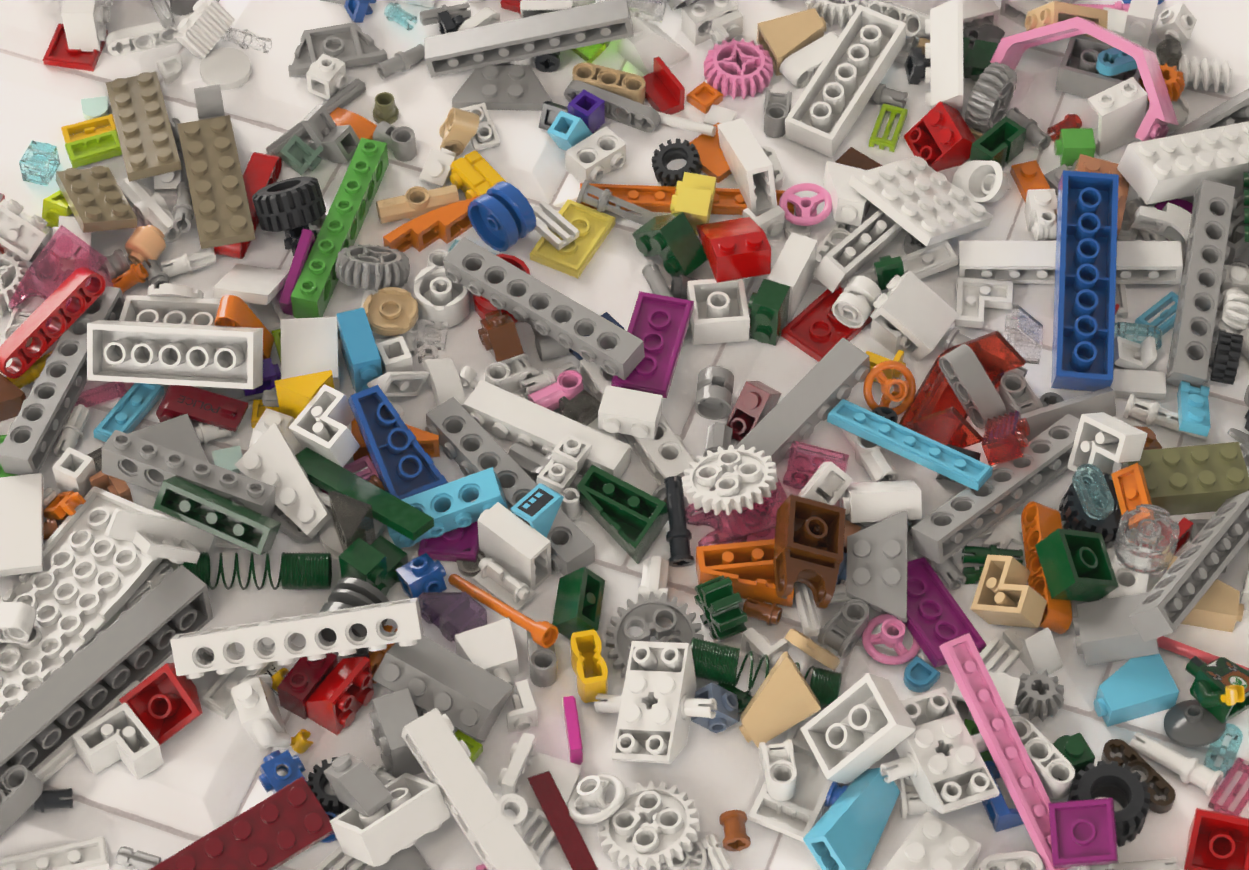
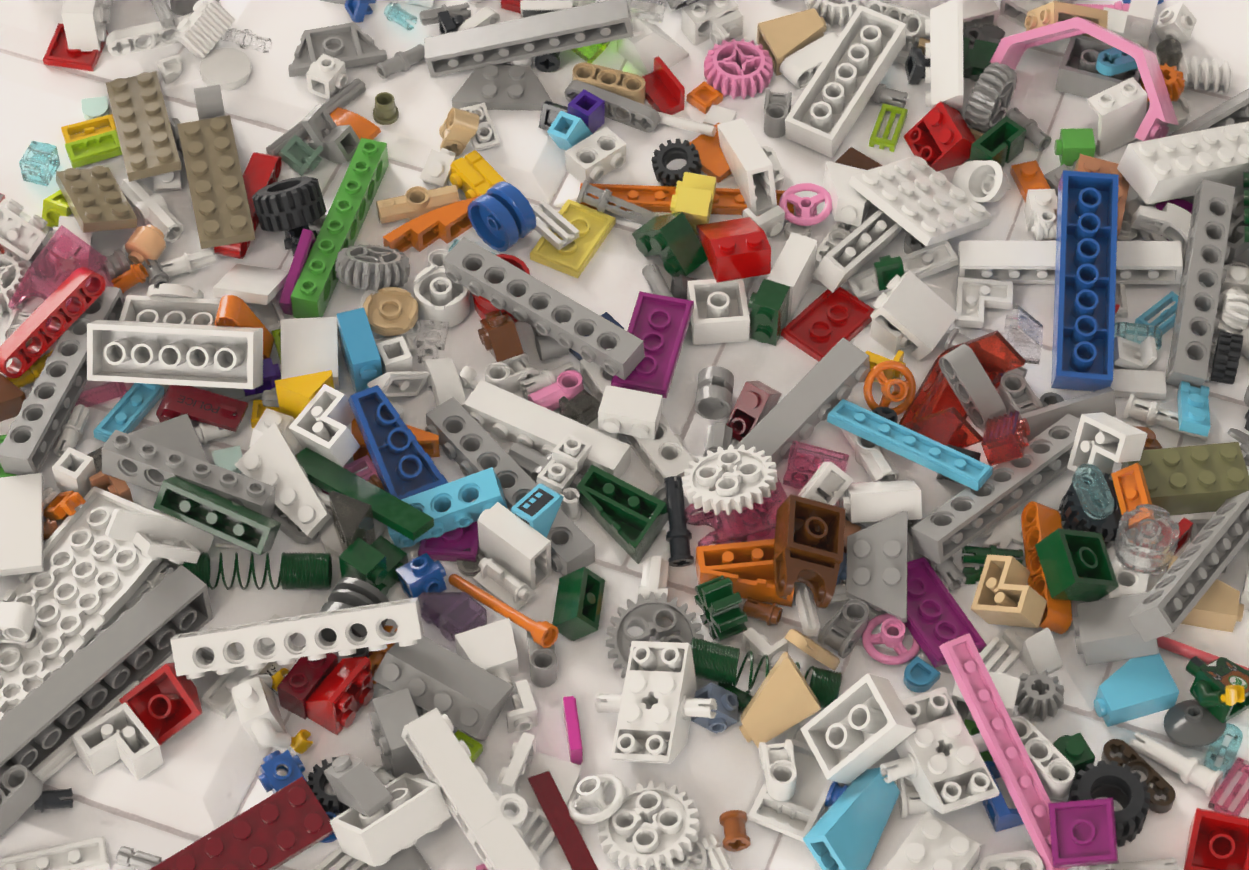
(183, 210): light grey pin -> none
(398, 139): light grey piece -> none
(589, 665): yellow brick -> none
(856, 301): white wheel -> none
(1070, 121): clear red pin -> none

